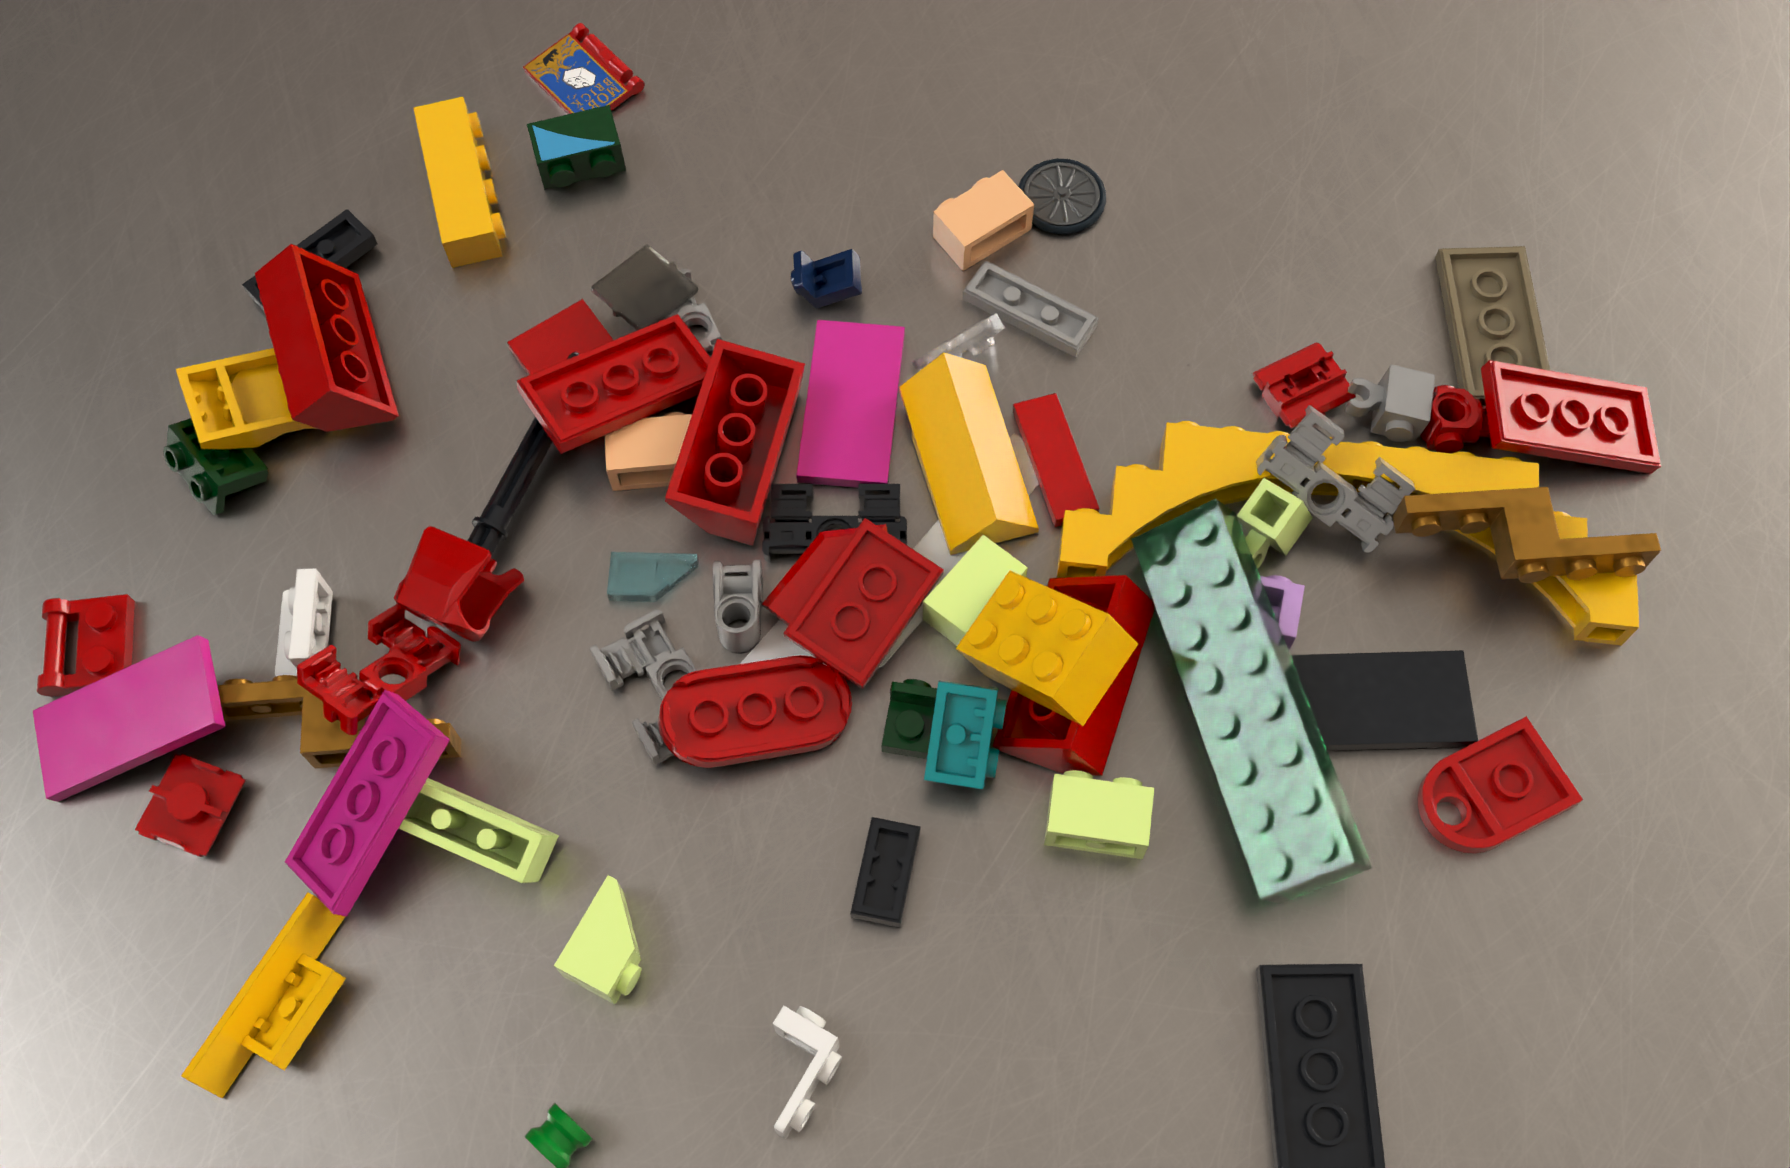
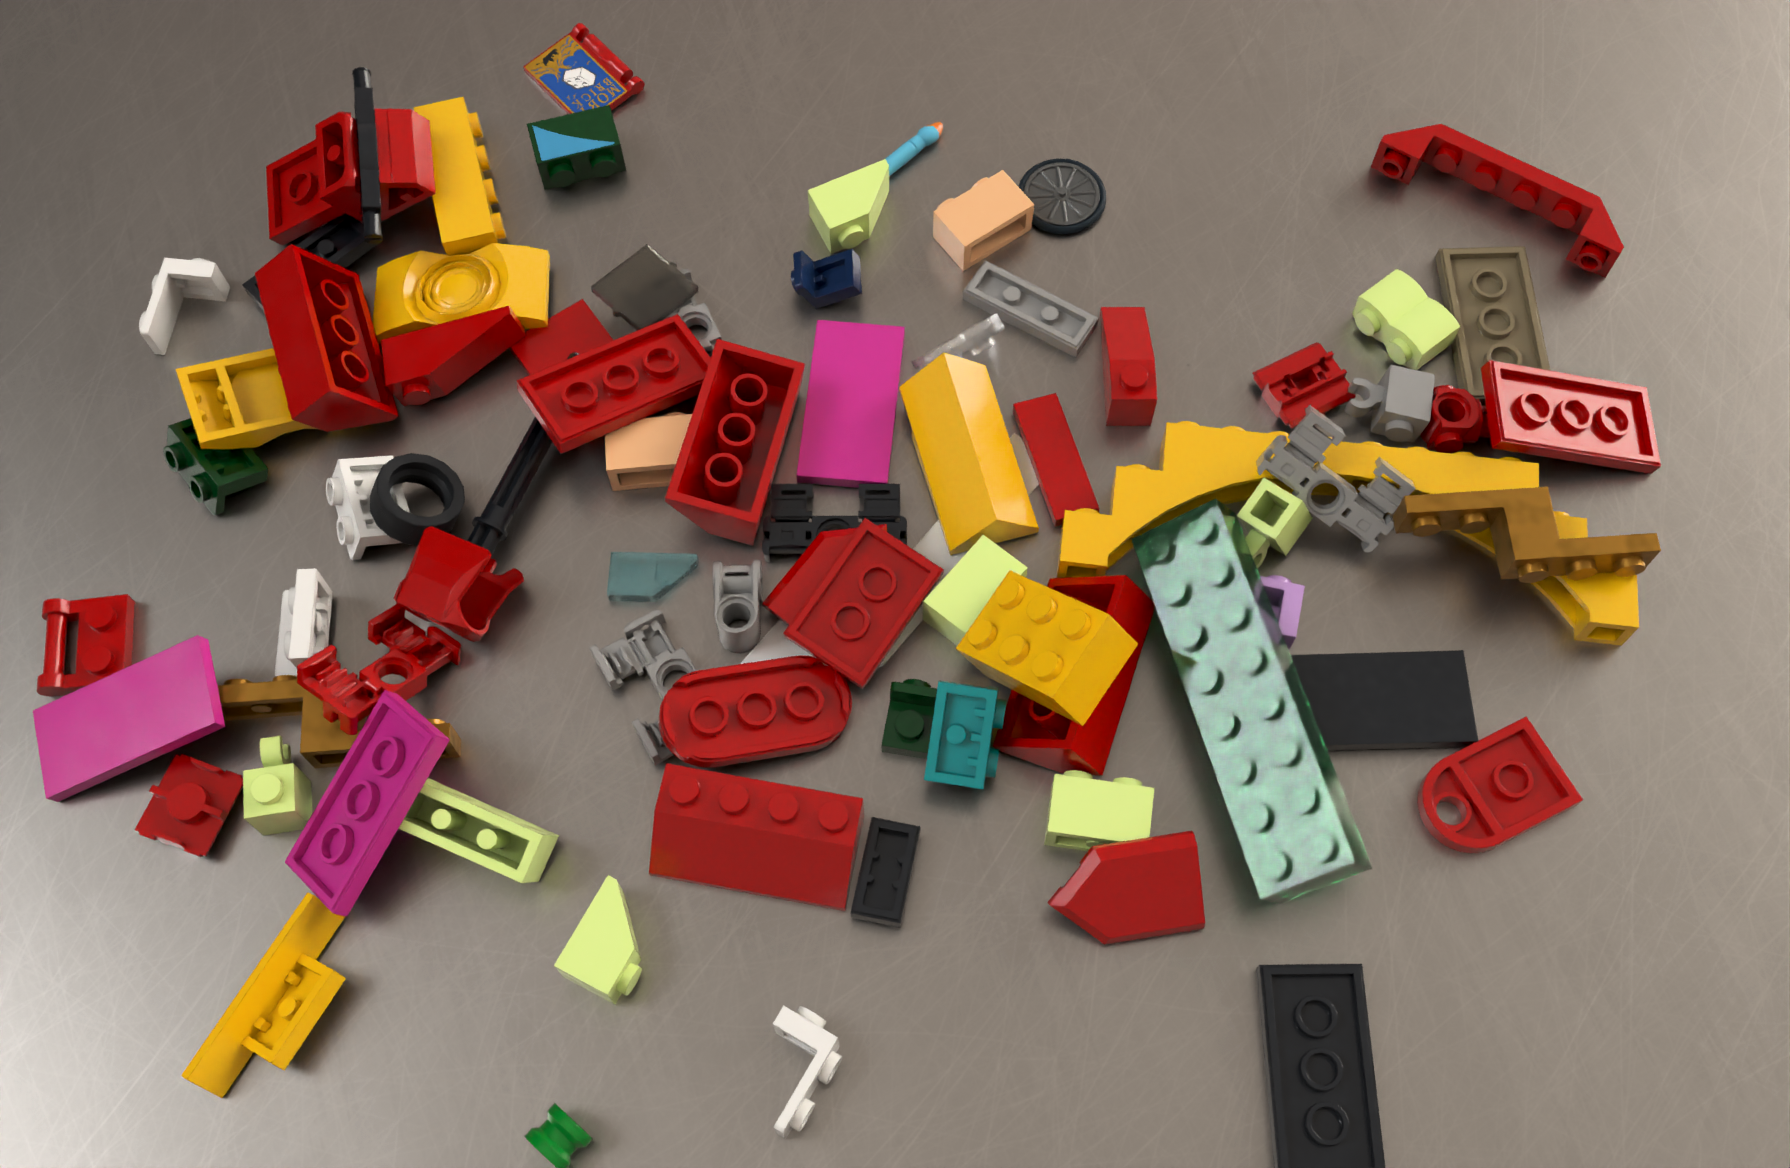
(177, 280): none -> white bracket
(279, 794): none -> yellowish green brick
(350, 493): none -> white bracket
(354, 168): none -> red piece
(423, 471): none -> black tyre
(441, 288): none -> yellow slope
(443, 356): none -> red slope
(755, 836): none -> red slope
(849, 206): none -> yellowish green slope
(924, 137): none -> medium azure piece
(1128, 367): none -> red slope
(1136, 889): none -> red tile
(1405, 320): none -> yellowish green brick
(1510, 179): none -> red slope

